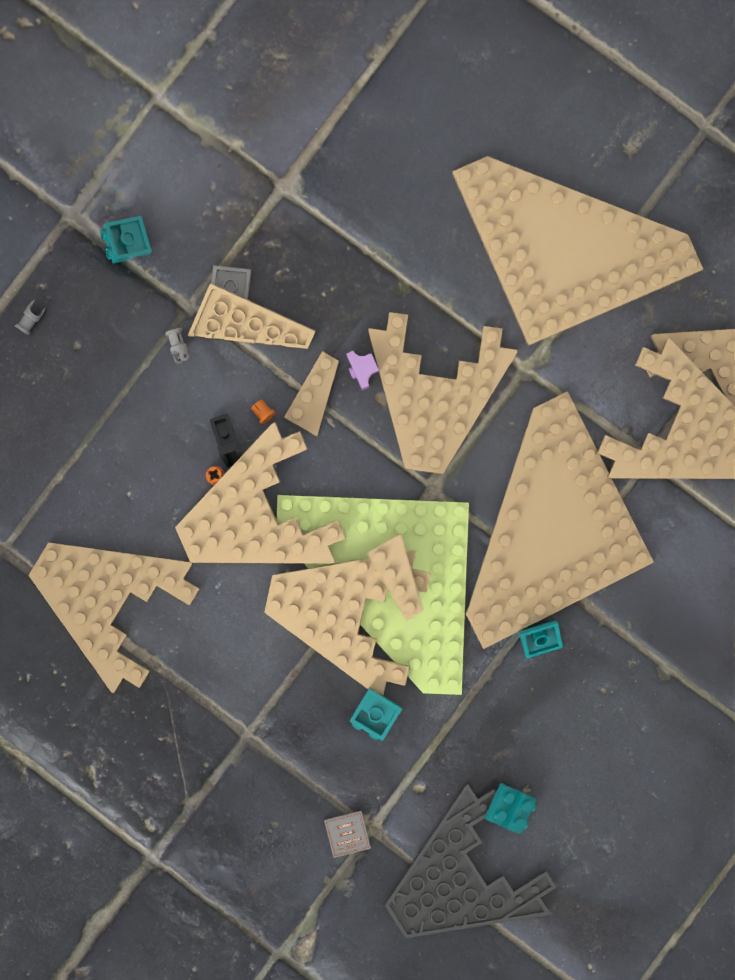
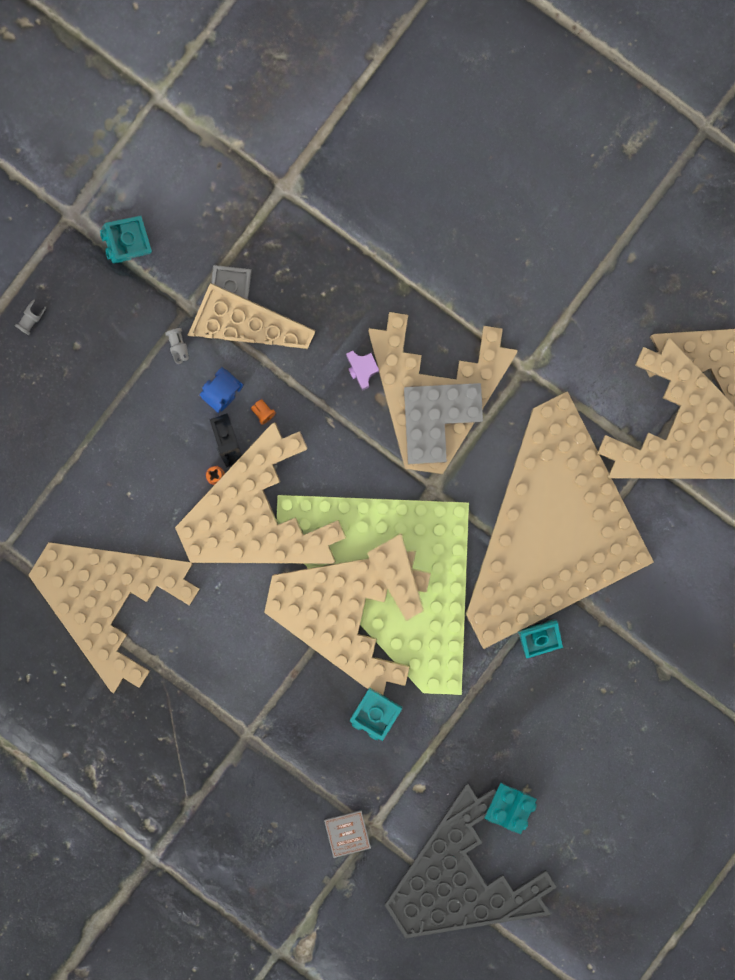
(221, 390): none -> blue brick
(312, 398): tan wing -> none
(428, 412): none -> light grey plate
(565, 251): tan plate -> none

